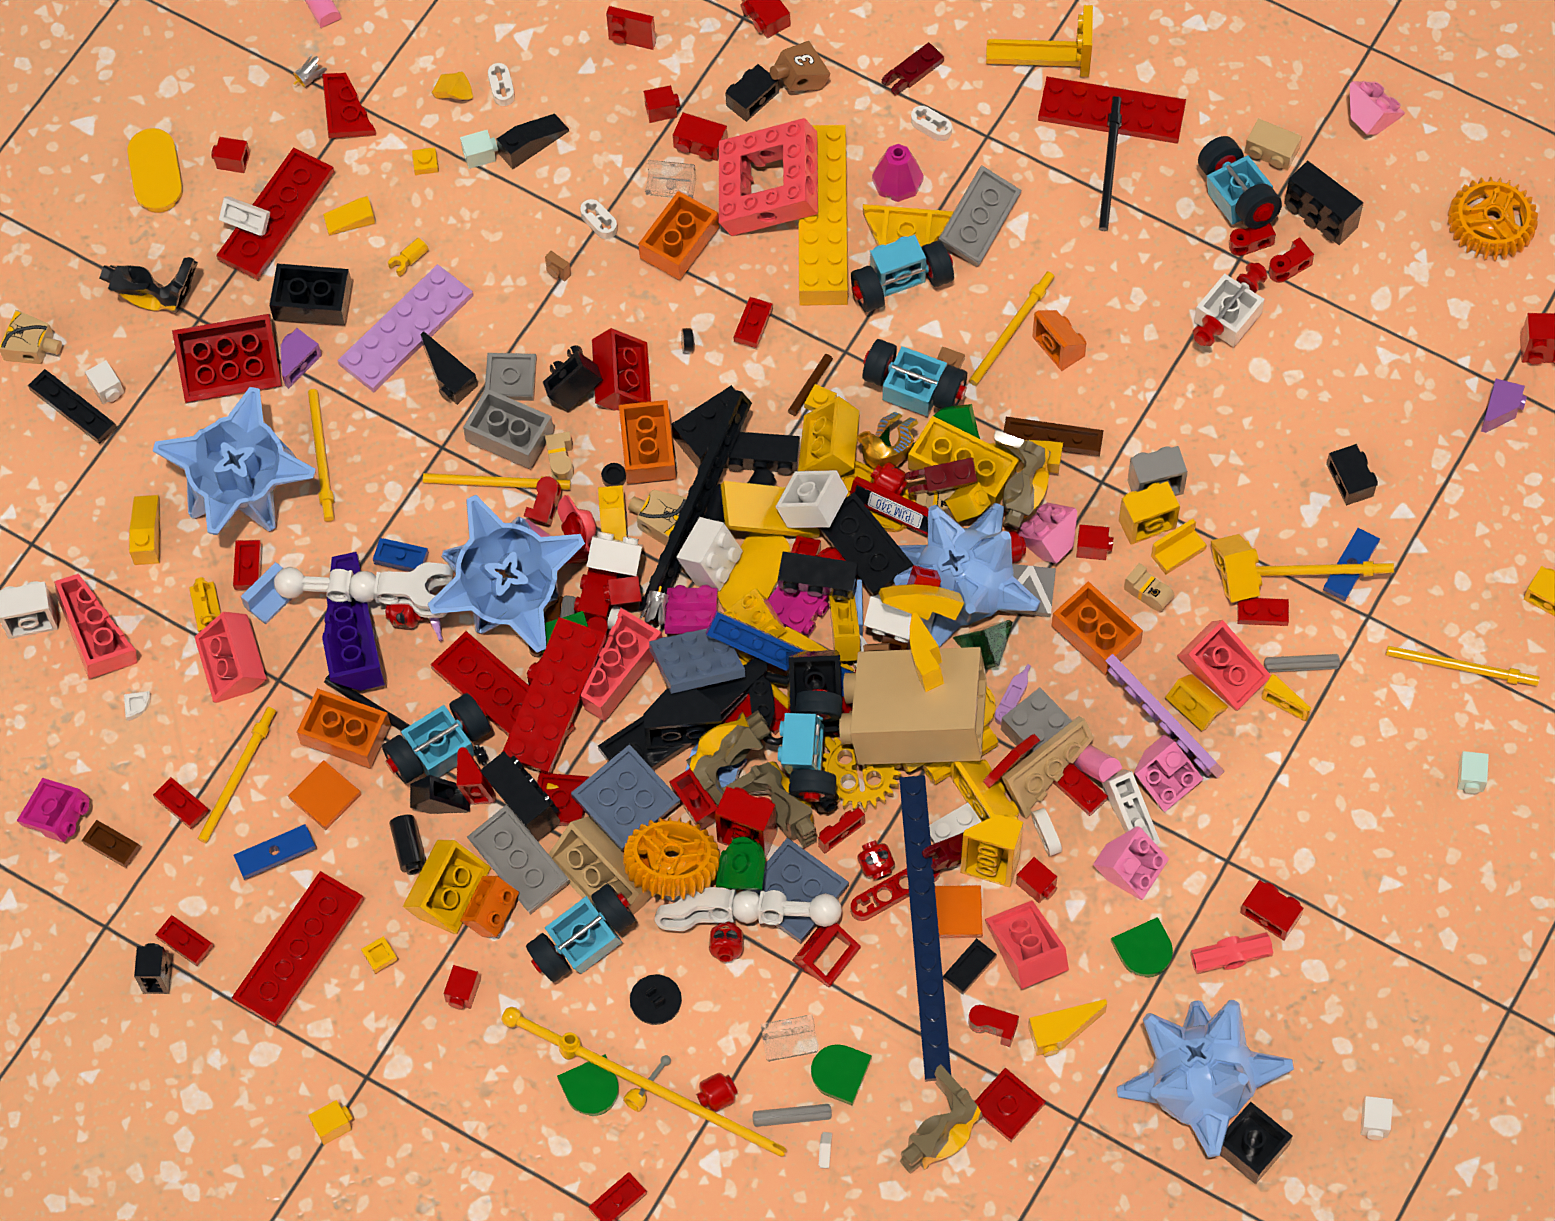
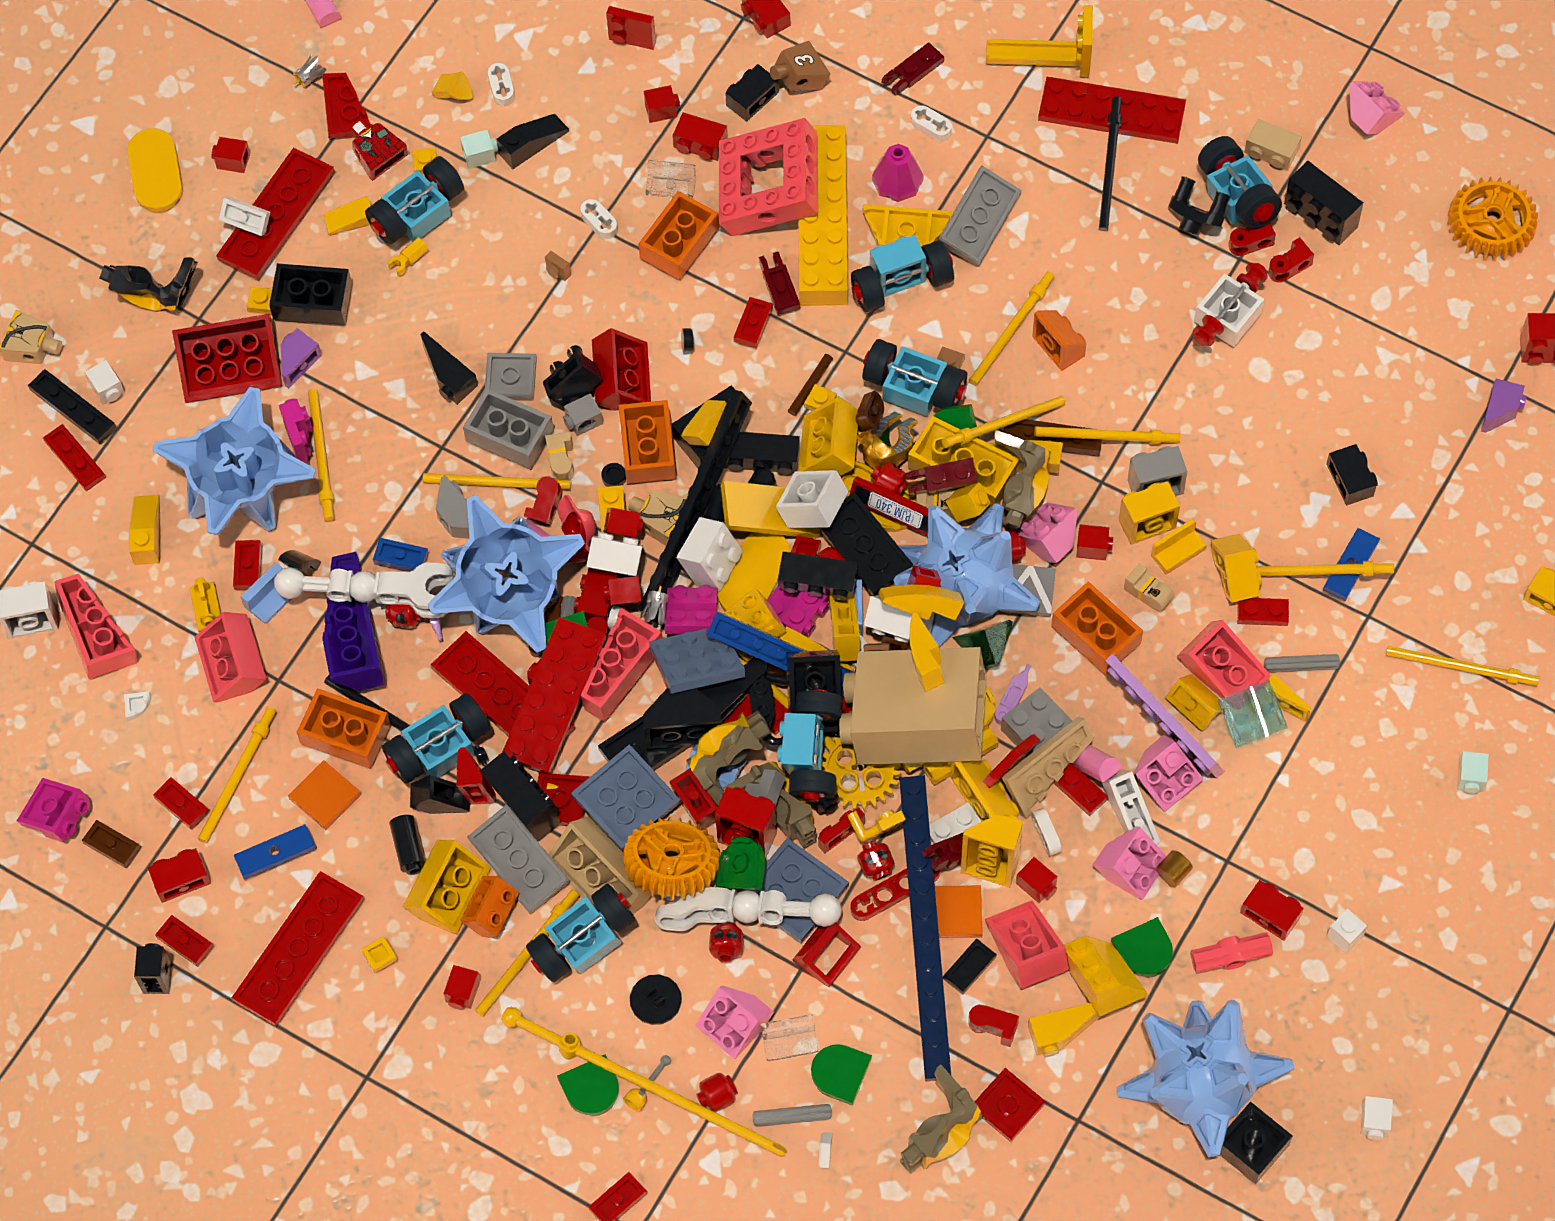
(74, 457): none -> red tile
(178, 875): none -> red brick
(259, 300): none -> yellow plate
(297, 427): none -> dark pink plate
(299, 560): none -> black slope
(331, 1121): yellow brick -> none
(377, 148): none -> red torso
(398, 332): lavender plate -> none
(416, 203): none -> brick
(452, 509): none -> light grey slope
(524, 956): none -> yellow bar
(582, 415): none -> light grey brick
(623, 522): none -> red brick
(704, 423): none -> yellow slope
(733, 1019): none -> bright pink slope
(769, 785): none -> light grey piece
(779, 285): none -> dark red hinge
(870, 411): none -> reddish brown plate
(884, 824): none -> yellow plate
(966, 435): none -> yellow bar
(1102, 974): none -> yellow slope
(1153, 437): none -> yellow bar
(1174, 868): none -> pearl gold brick
(1195, 217): none -> black connector
(1252, 713): none -> clear light blue slope
(1346, 931): none -> white brick

